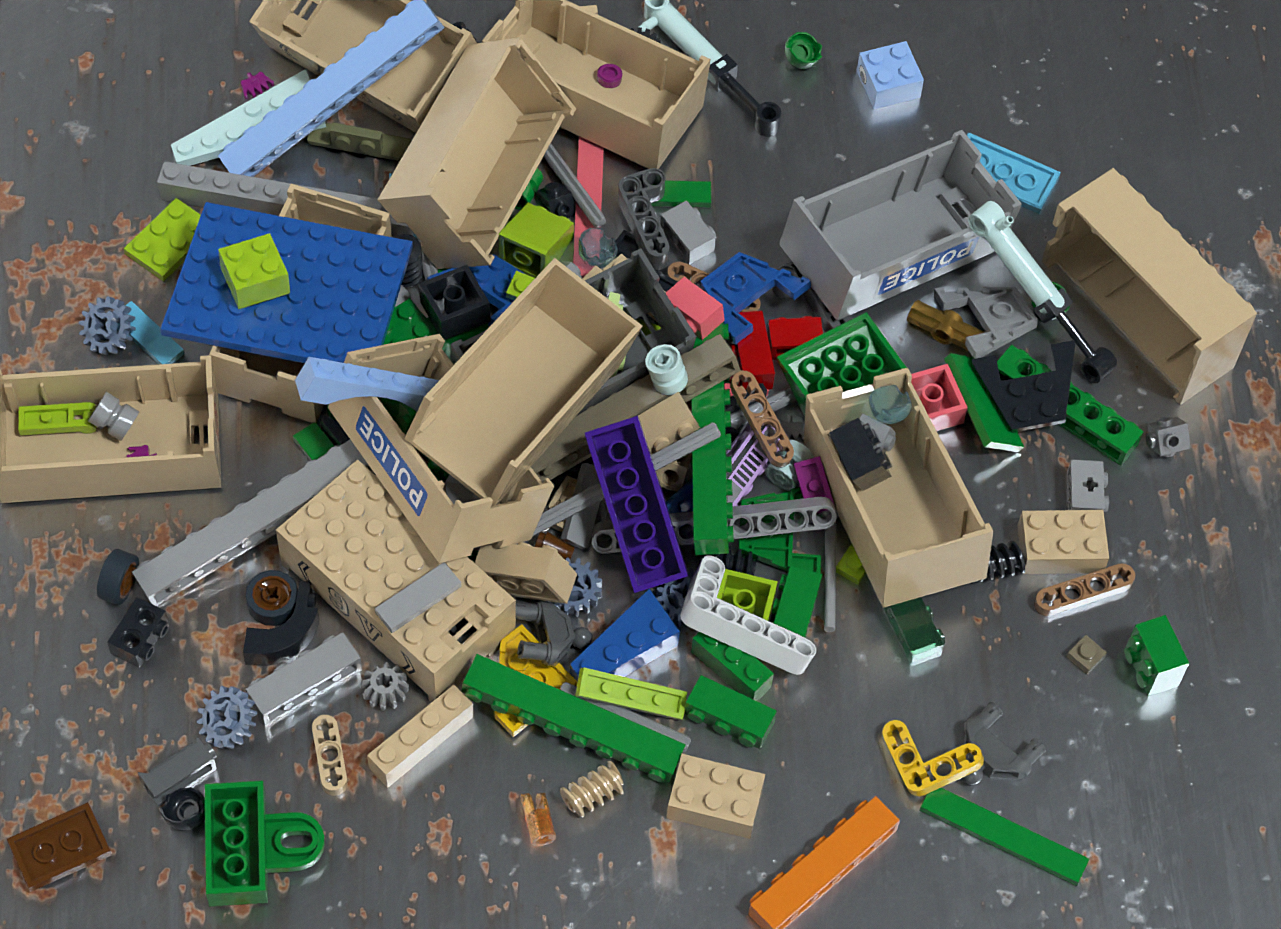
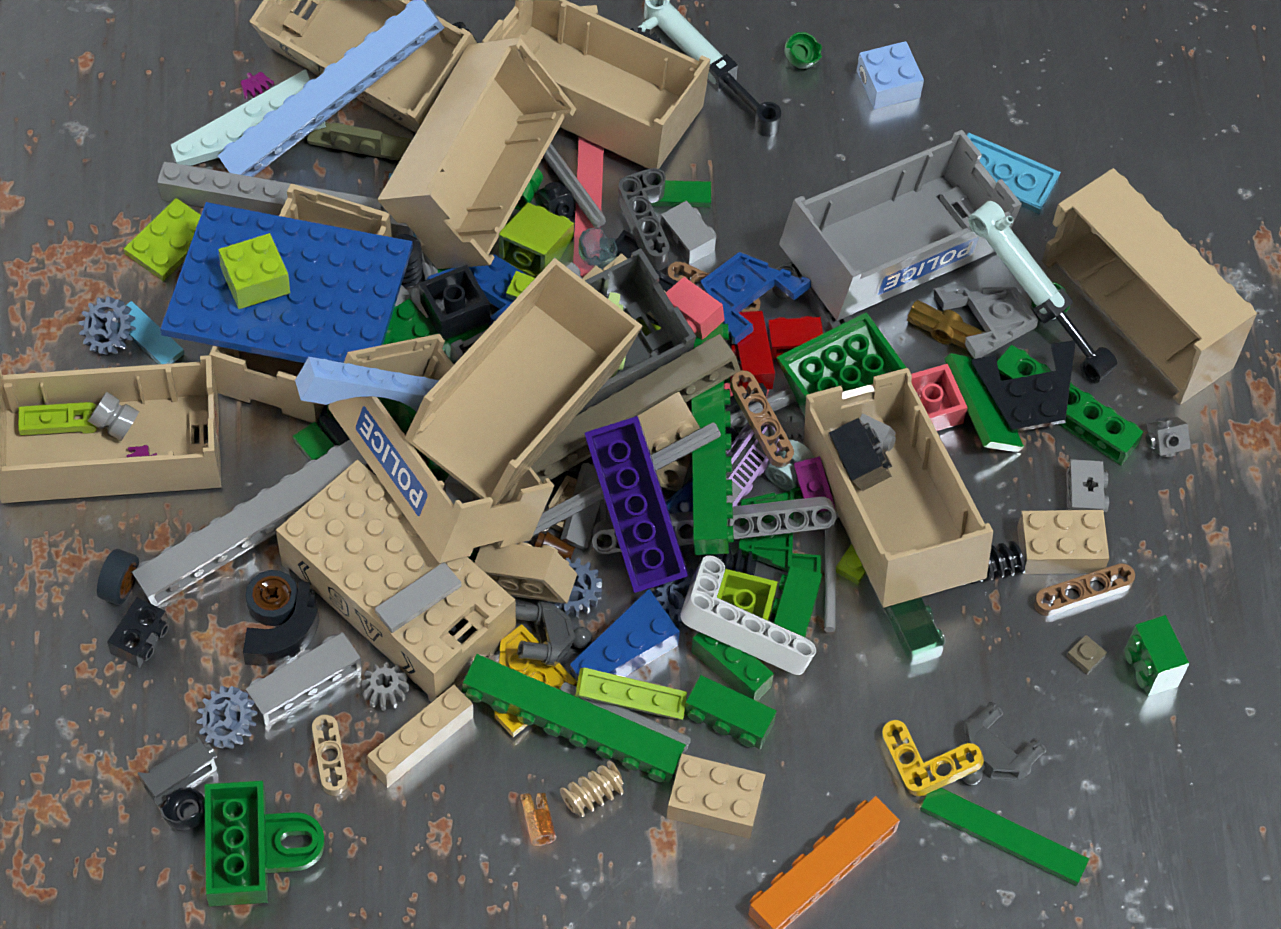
(59, 847): reddish brown plate -> none
(609, 75): magenta tile -> none
(666, 369): light aqua wheel -> none
(889, 404): clear light blue hair -> none

